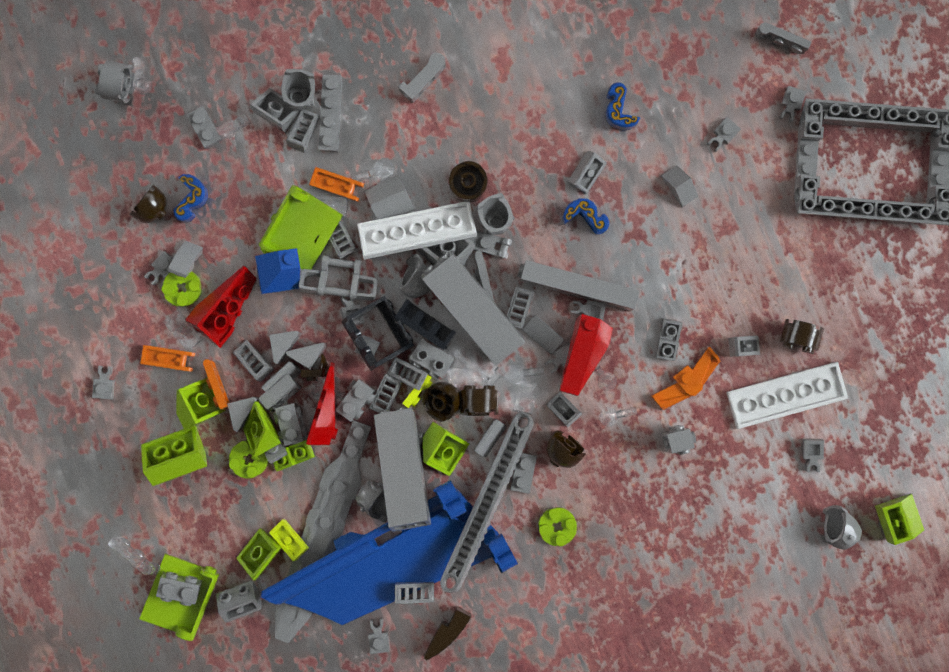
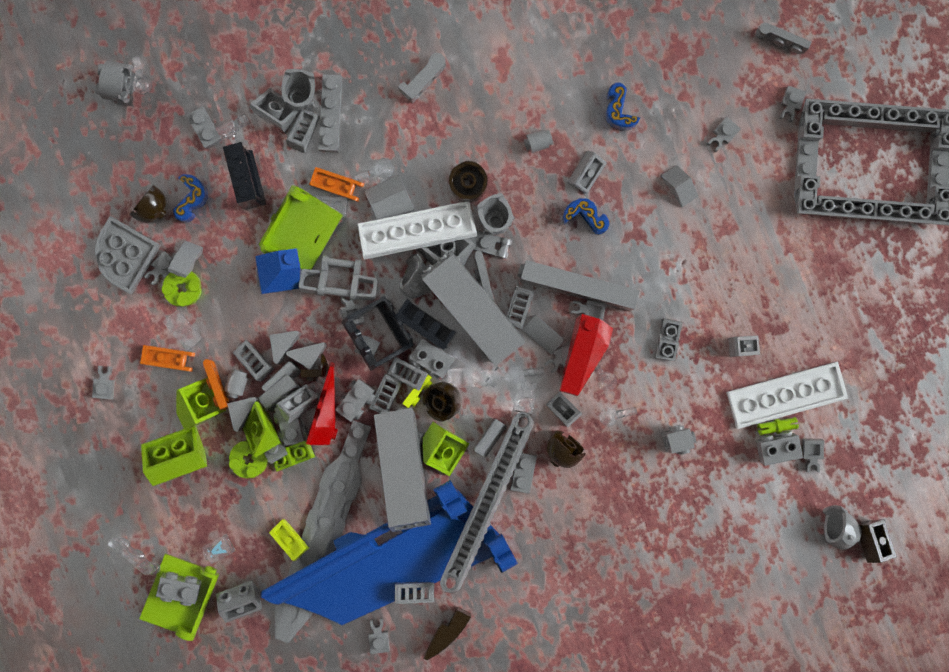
(124, 254): none -> light grey plate
(218, 549): none -> clear brick
(219, 310): red wedge -> none
(236, 383): none -> light grey brick
(248, 193): none -> black window
(258, 553): lime slope -> none
(297, 403): none -> light grey slope
(349, 251): light grey slope -> none
(372, 500): light grey helmet -> none
(479, 401): dark brown brick -> none
(538, 140): none -> light grey brick
(568, 525): lime plate -> none
(688, 381): orange plate -> none
(777, 426): none -> lime pin
(779, 448): none -> light grey brick
(801, 335): dark brown brick -> none
(876, 541): none -> dark brown brick
(900, 519): lime slope -> none

